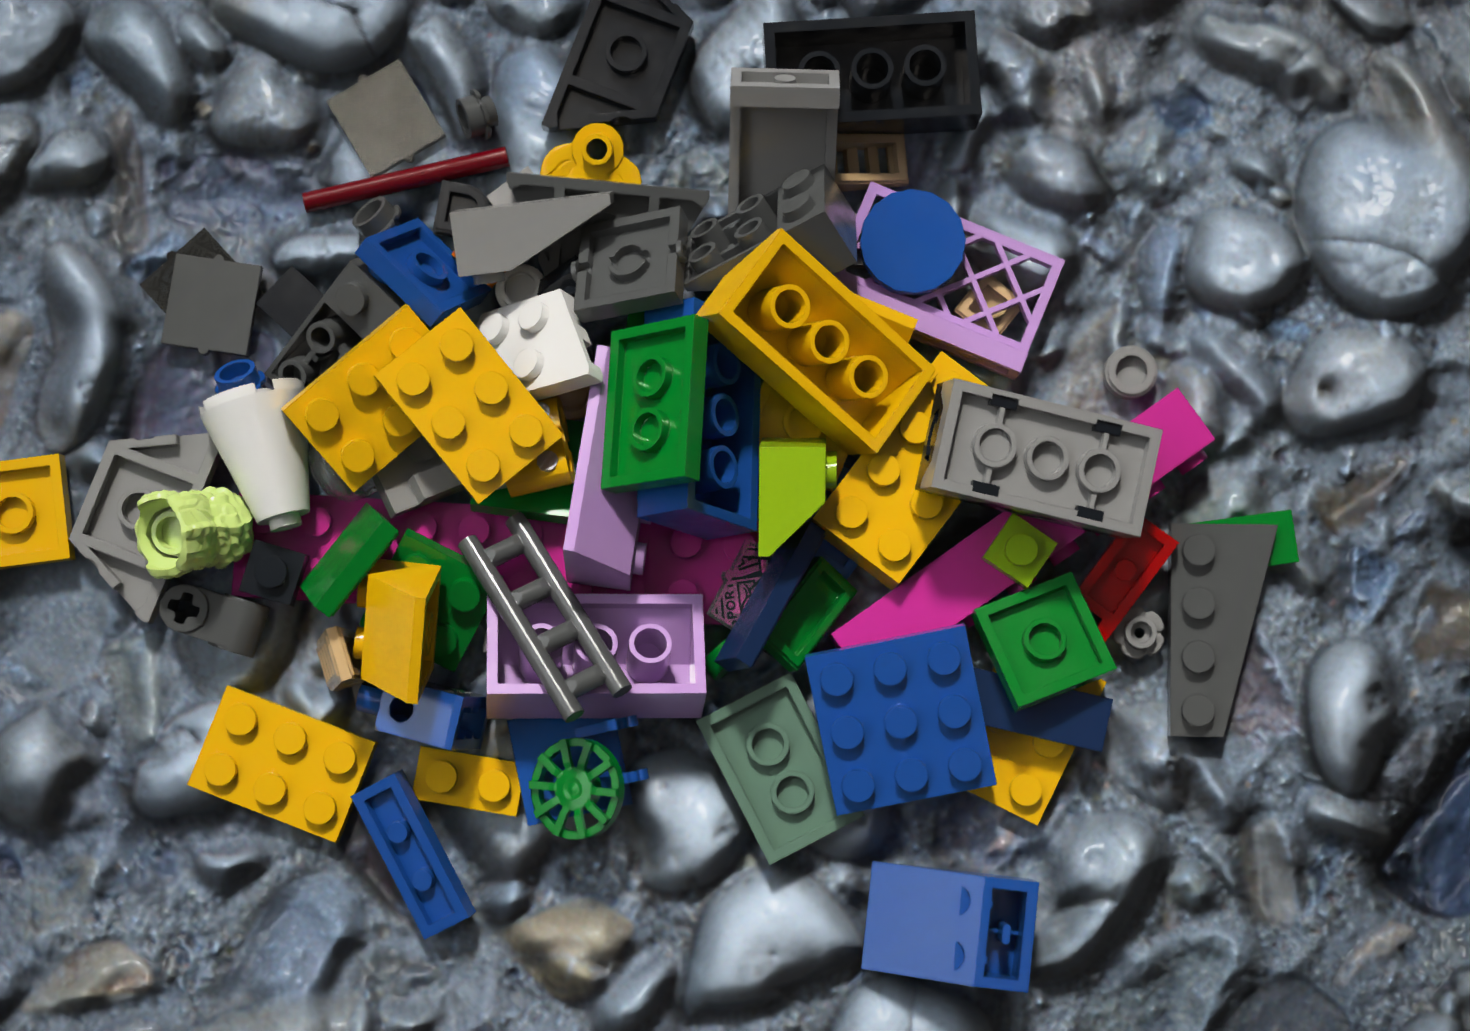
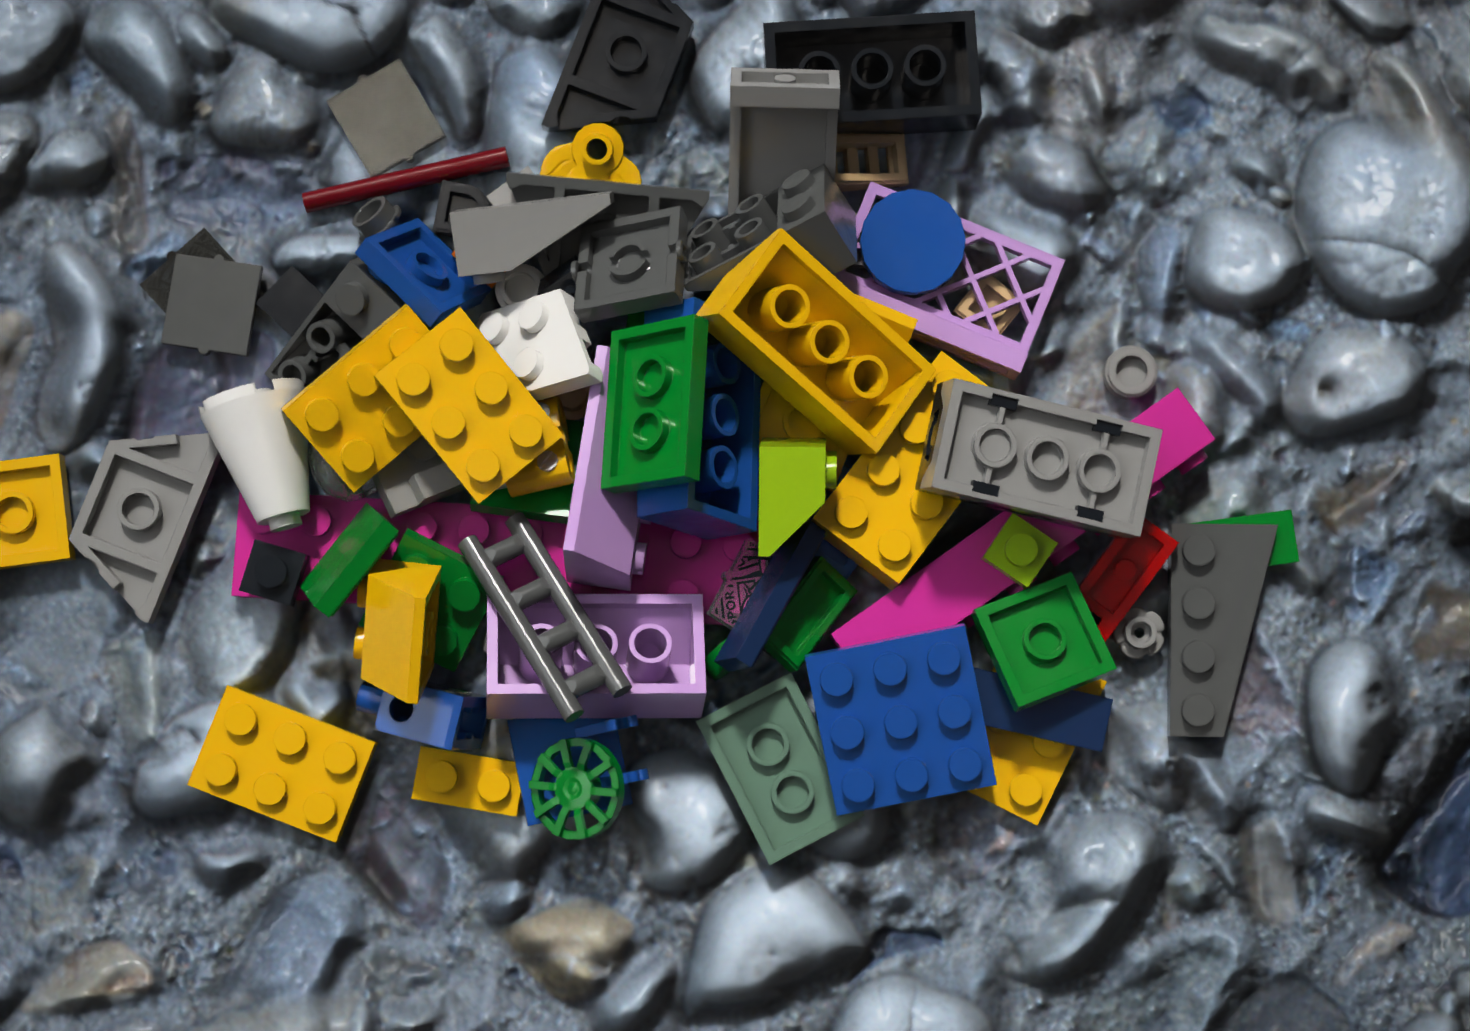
(192, 530): yellowish green hair -> none
(222, 619): dark grey piece -> none
(237, 374): blue plate -> none
(337, 658): tan slope -> none
(413, 854): blue plate -> none
(476, 115): dark grey plate -> none
(950, 926): blue slope -> none

